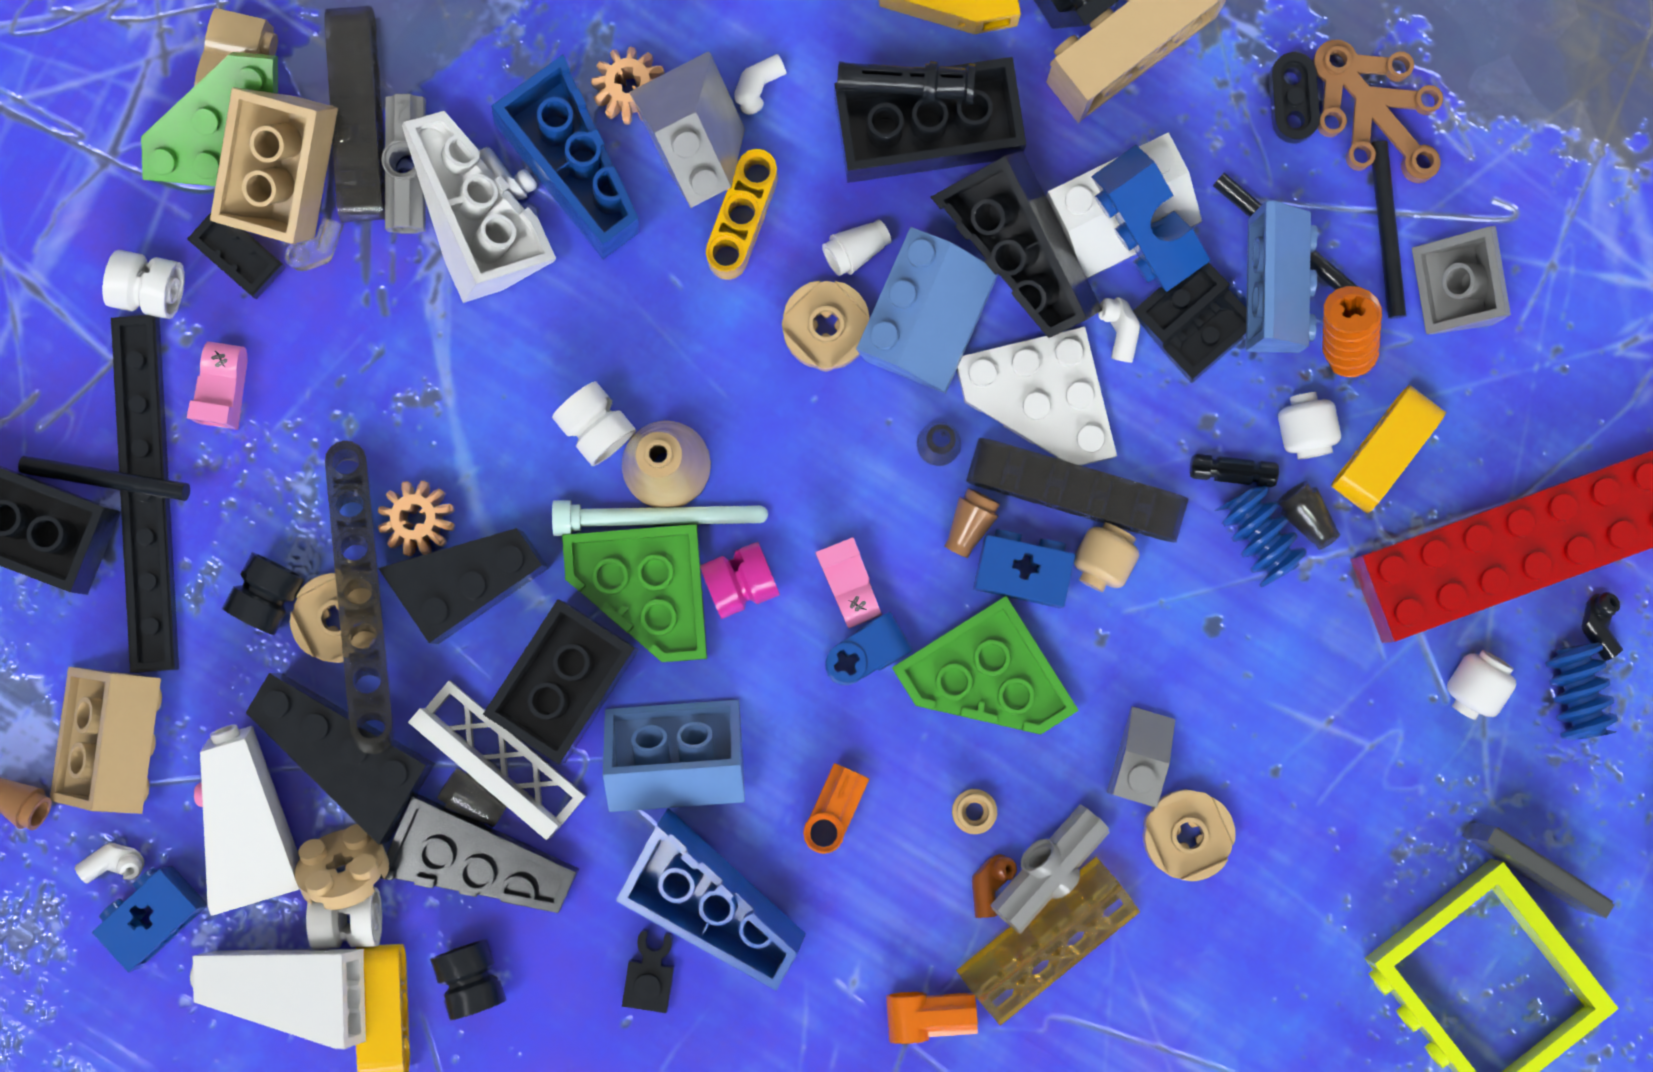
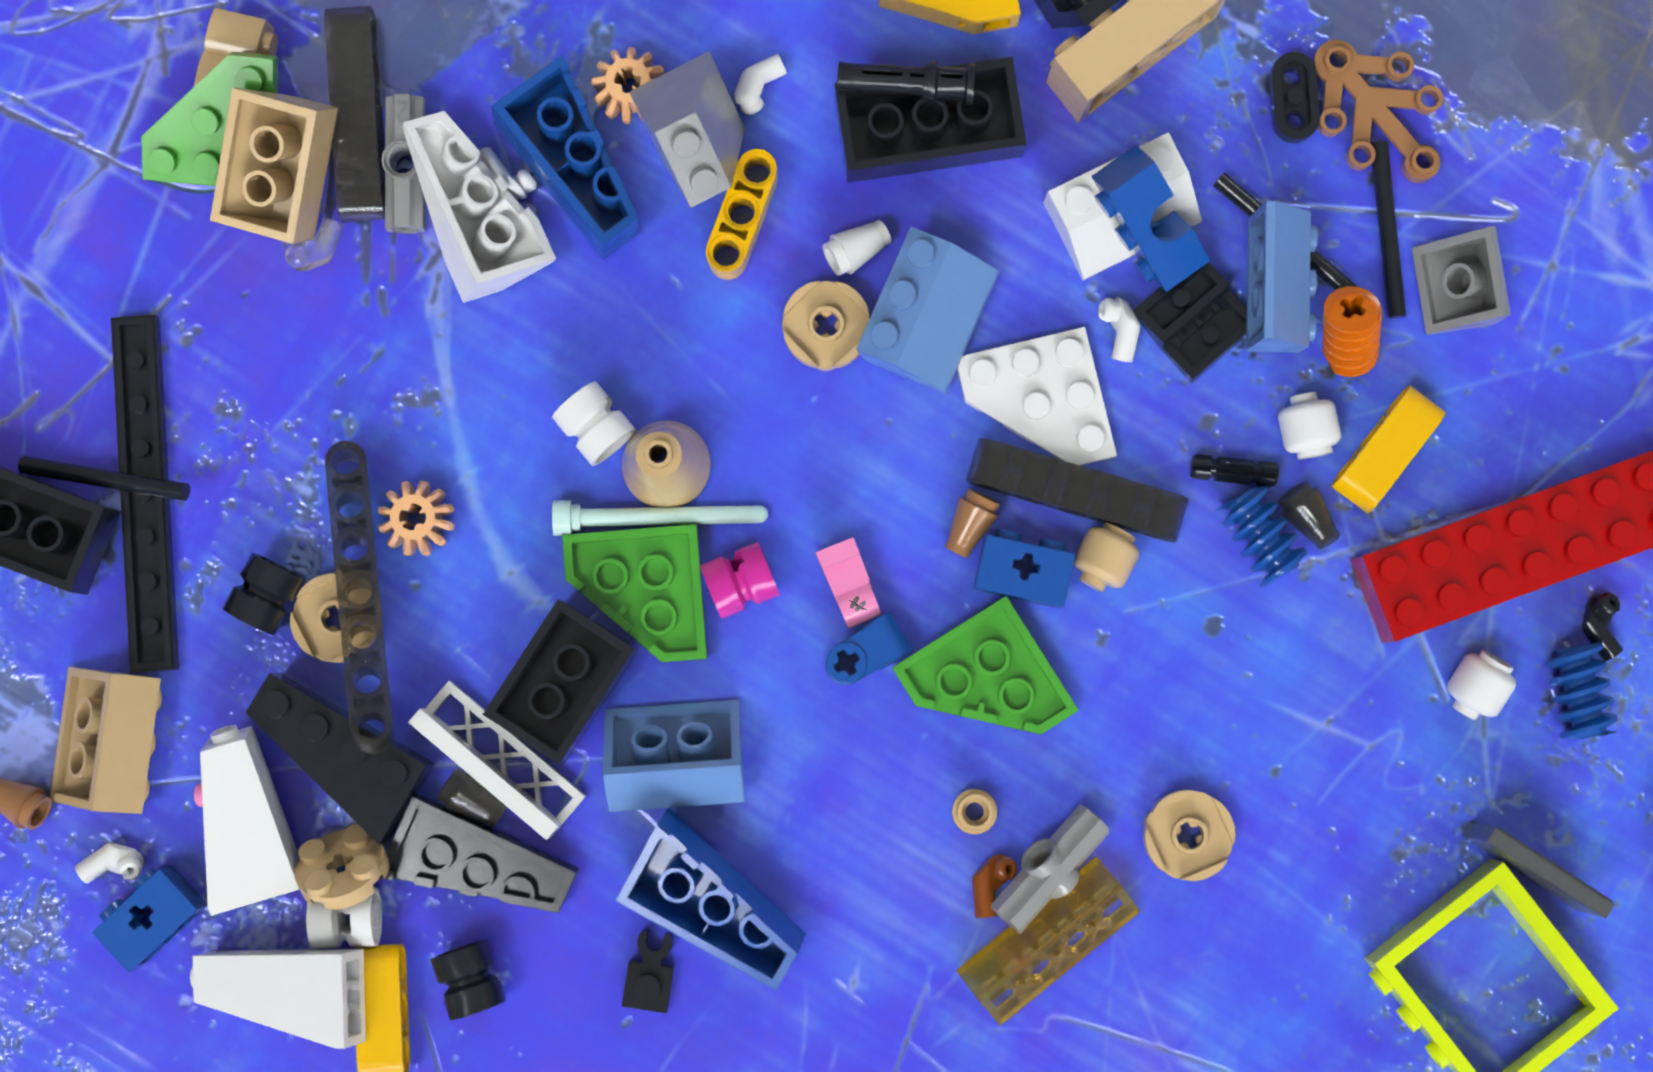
(152, 285): white wheel -> none
(219, 386): bright pink leg -> none
(237, 255): black plate -> none
(463, 581): black wedge -> none
(836, 804): orange piece -> none
(917, 1017): orange piece -> none
(938, 455): clear smoke cone -> none
(1022, 241): black wedge -> none
(1143, 757): light grey slope -> none

